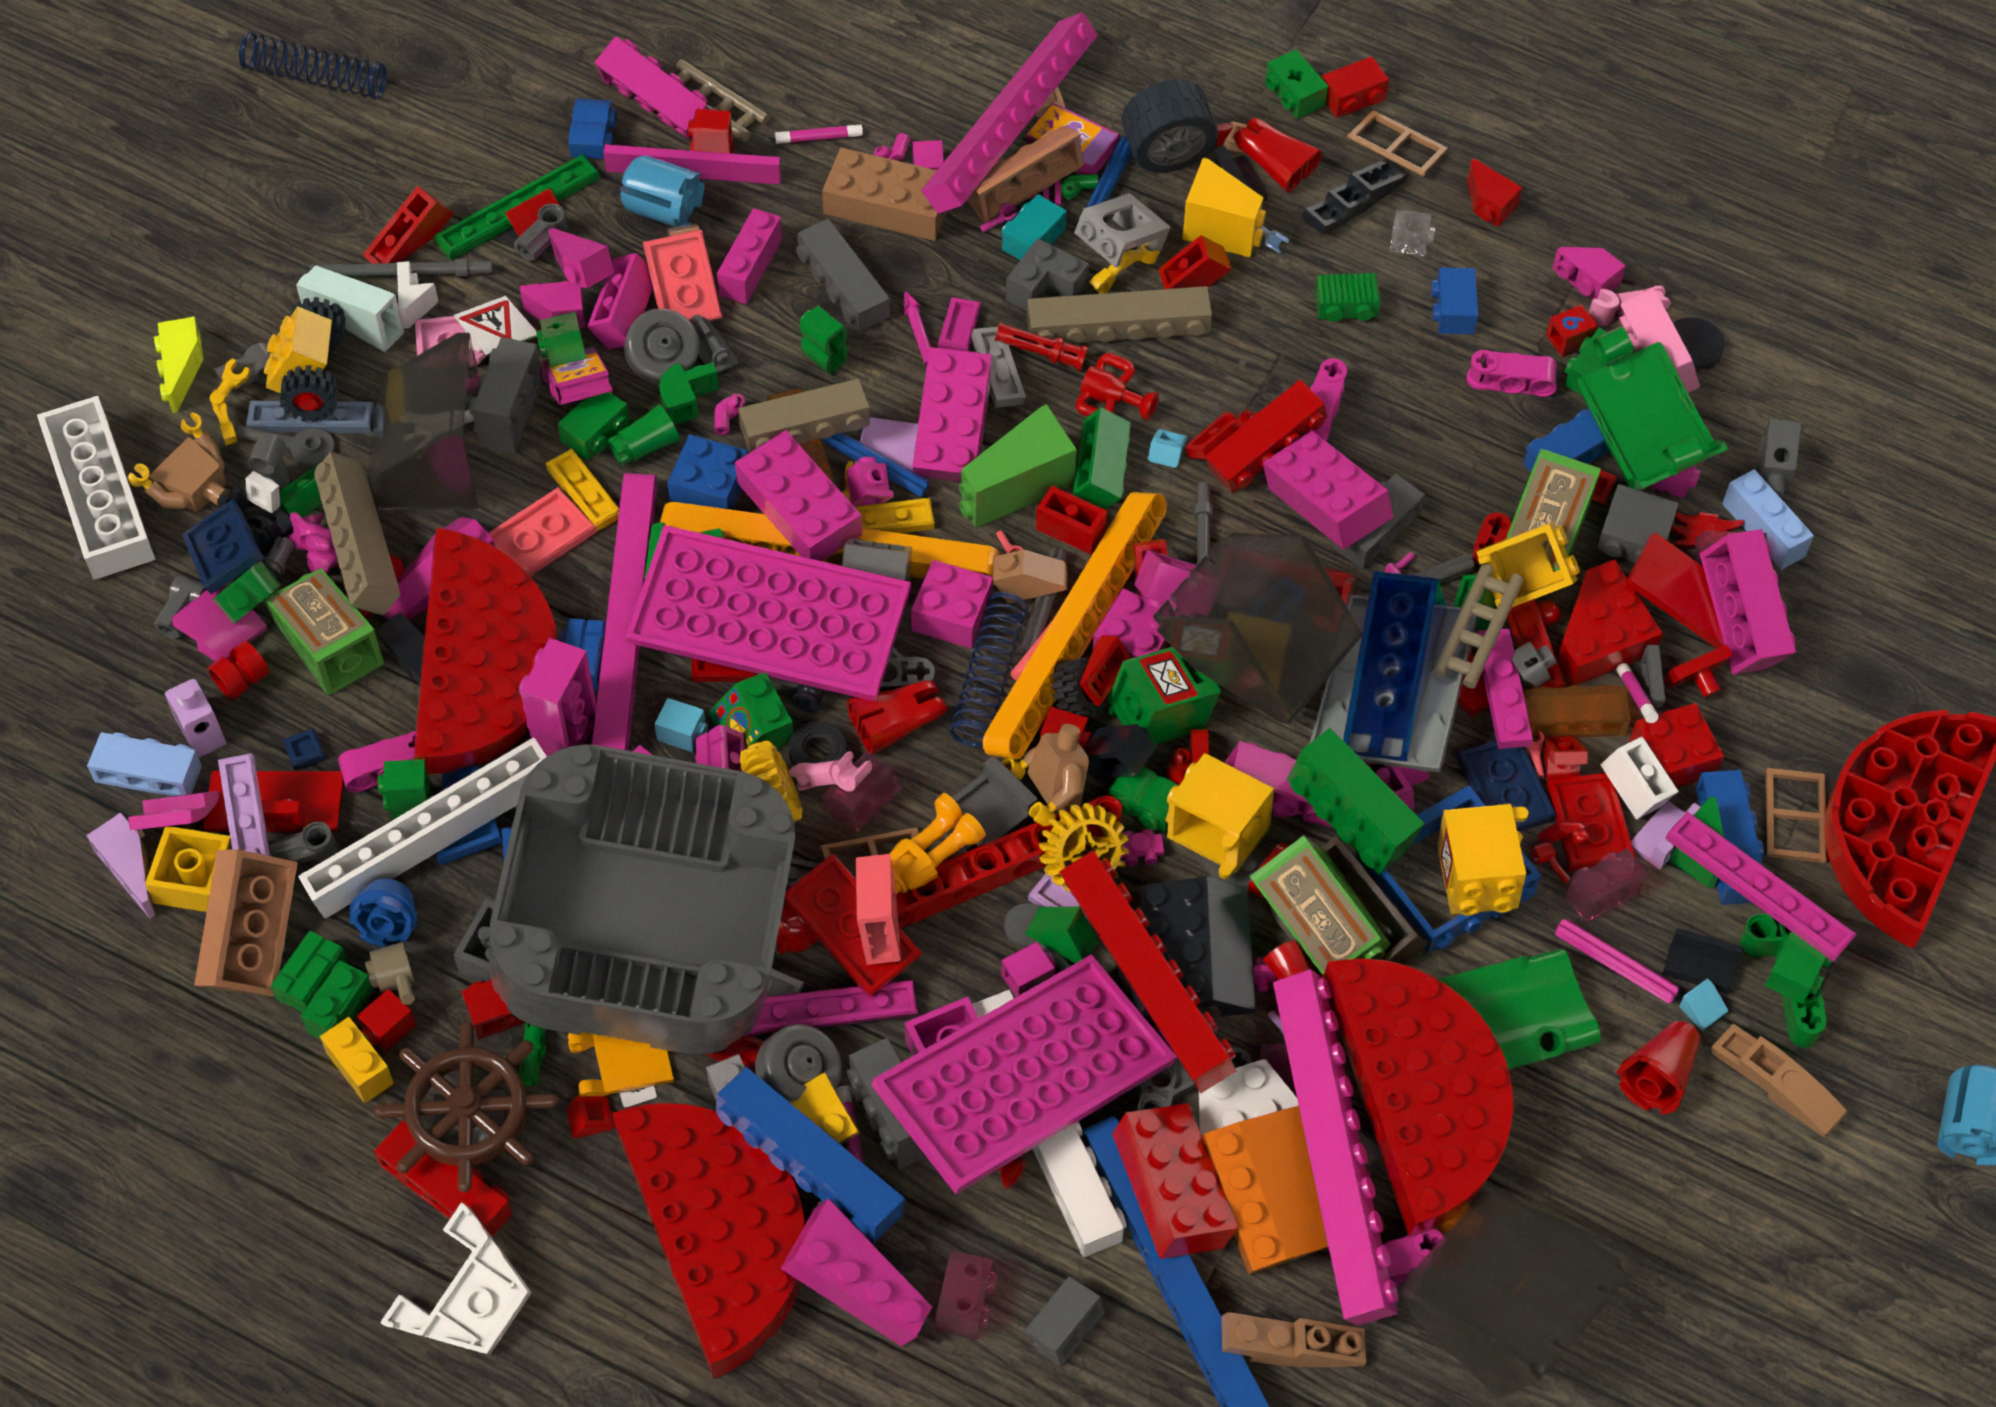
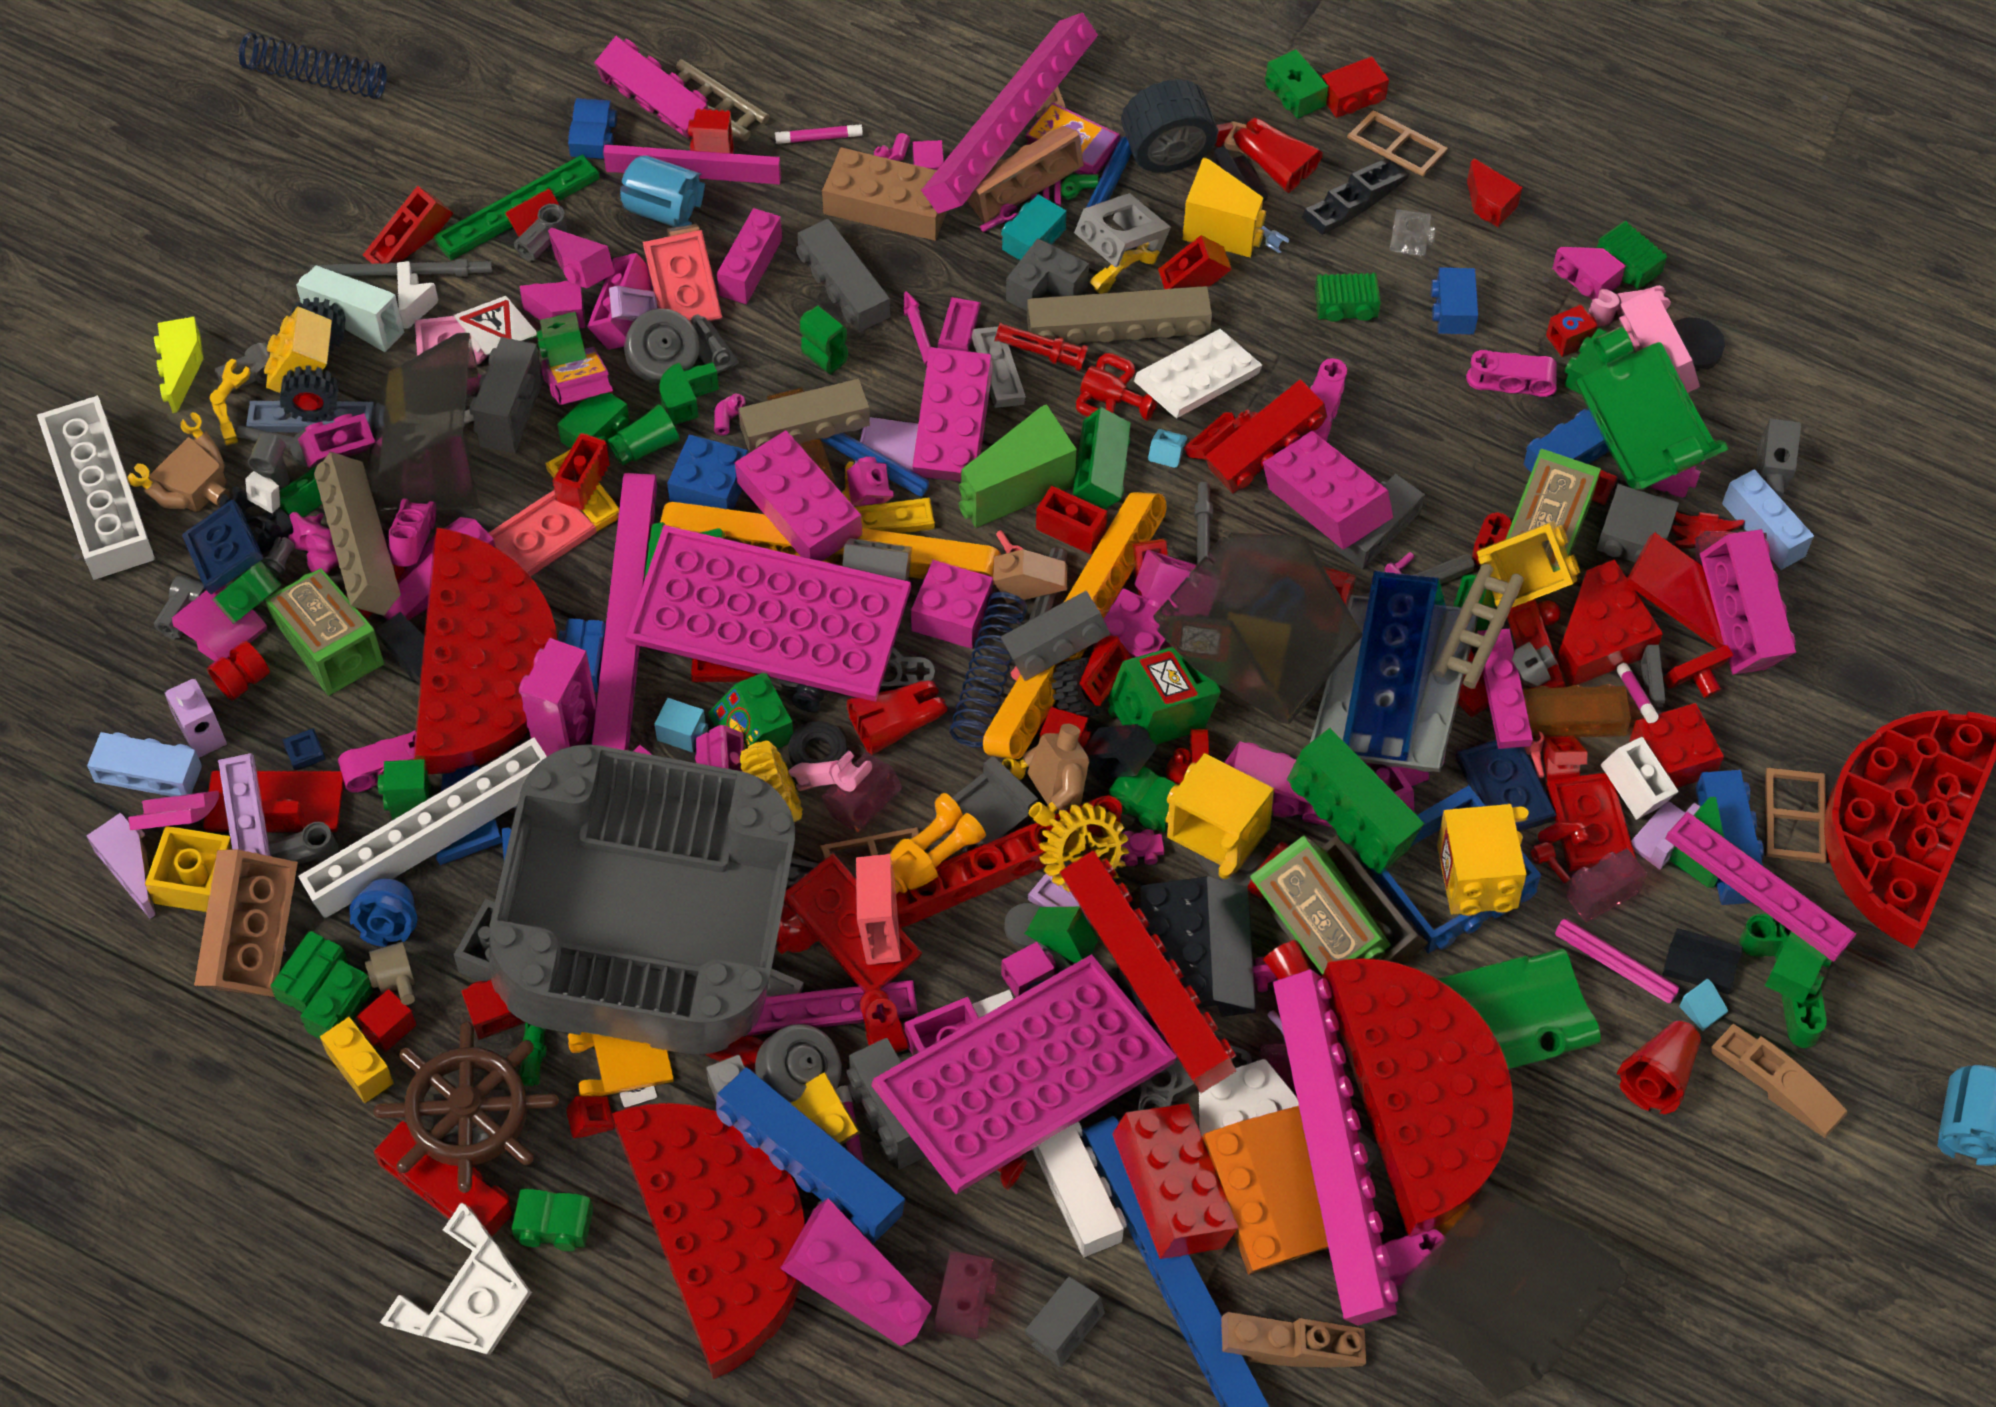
(344, 436): none -> dark pink brick
(410, 531): none -> dark pink piece
(552, 1219): none -> green brick
(581, 471): none -> red brick
(630, 302): none -> lavender tile
(884, 1023): none -> red piece
(1055, 635): none -> dark grey brick
(1198, 373): none -> white plate
(1639, 255): none -> green brick

